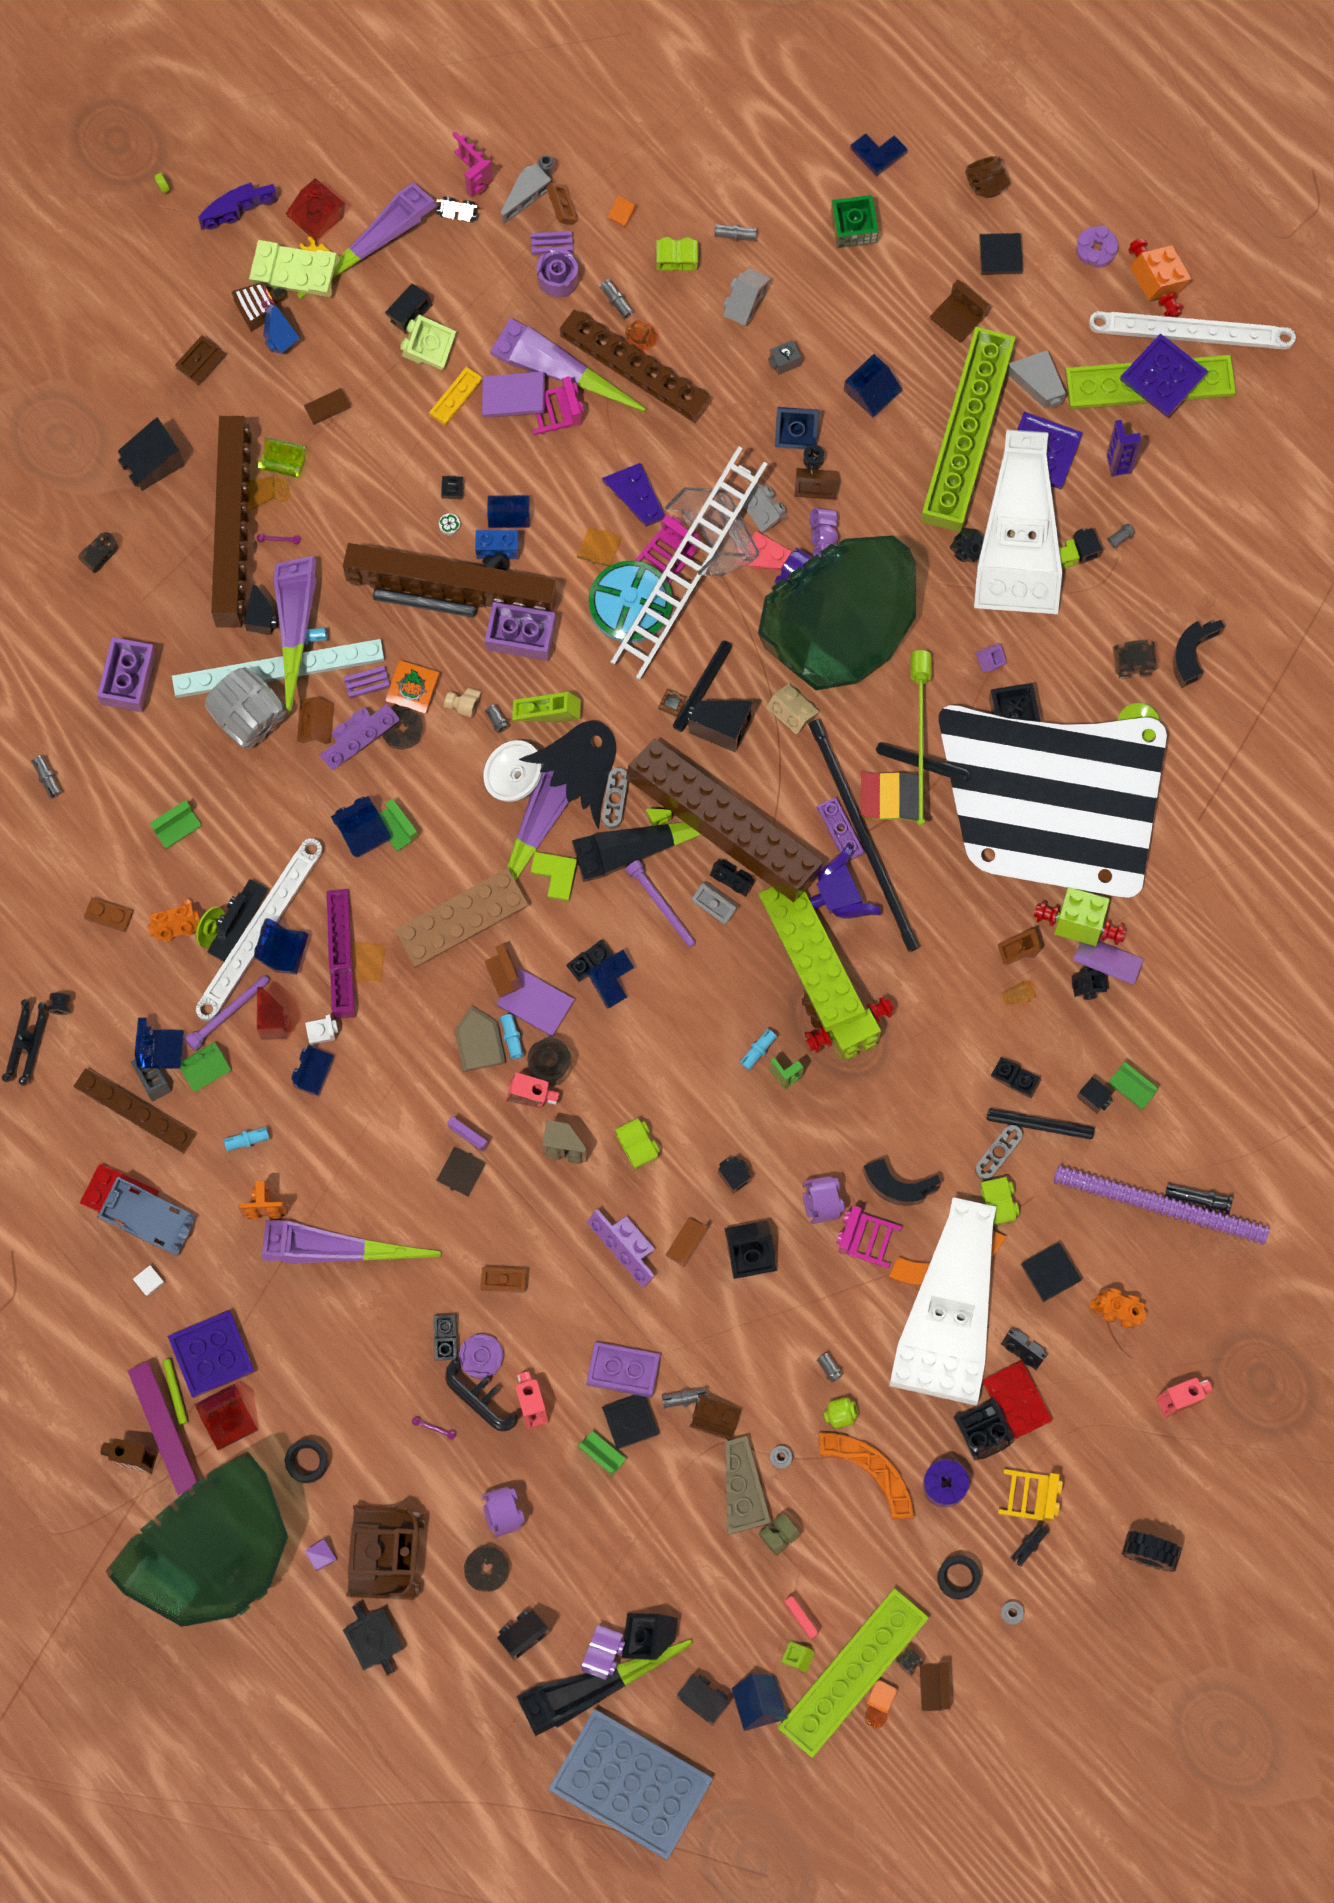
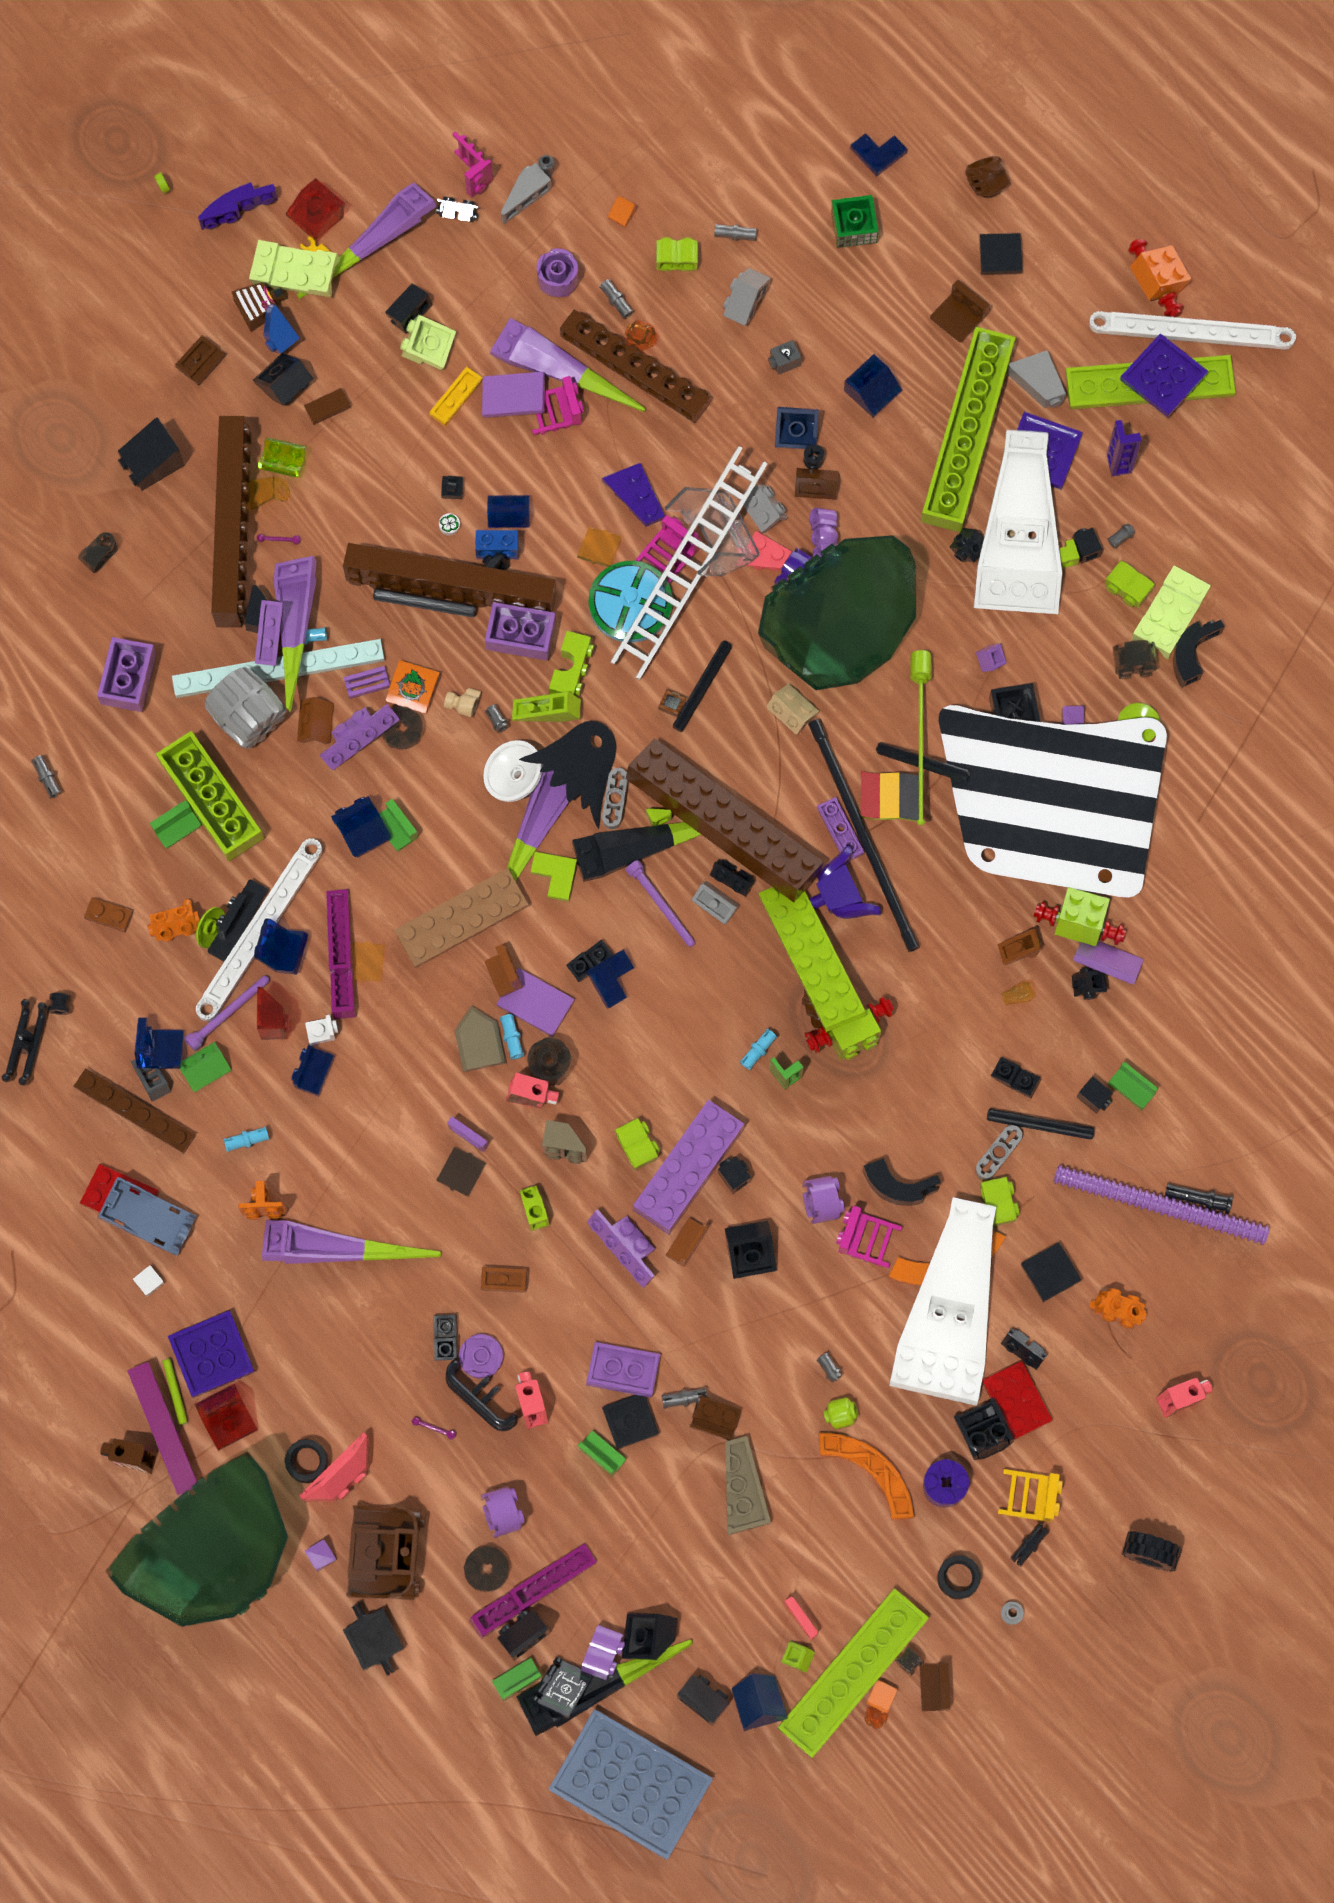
(209, 796): none -> lime brick
(268, 632): none -> medium lavender plate
(283, 379): none -> black slope
(340, 1475): none -> coral wedge
(517, 1679): none -> bright green panel
(532, 1591): none -> magenta slope
(534, 1208): none -> lime leg
(544, 239): medium lavender tile -> none
(561, 1688): none -> piece
(562, 203): dark orange plate -> none
(577, 649): none -> lime arch
(688, 1167): none -> medium lavender brick
(720, 721): black slope -> none
(779, 1534): olive wheel -> none
(780, 1464): light grey plate -> none
(1072, 715): none -> medium lavender slope
(1101, 236): medium lavender plate -> none
(1129, 584): none -> lime brick
(1171, 611): none -> yellowish green piece

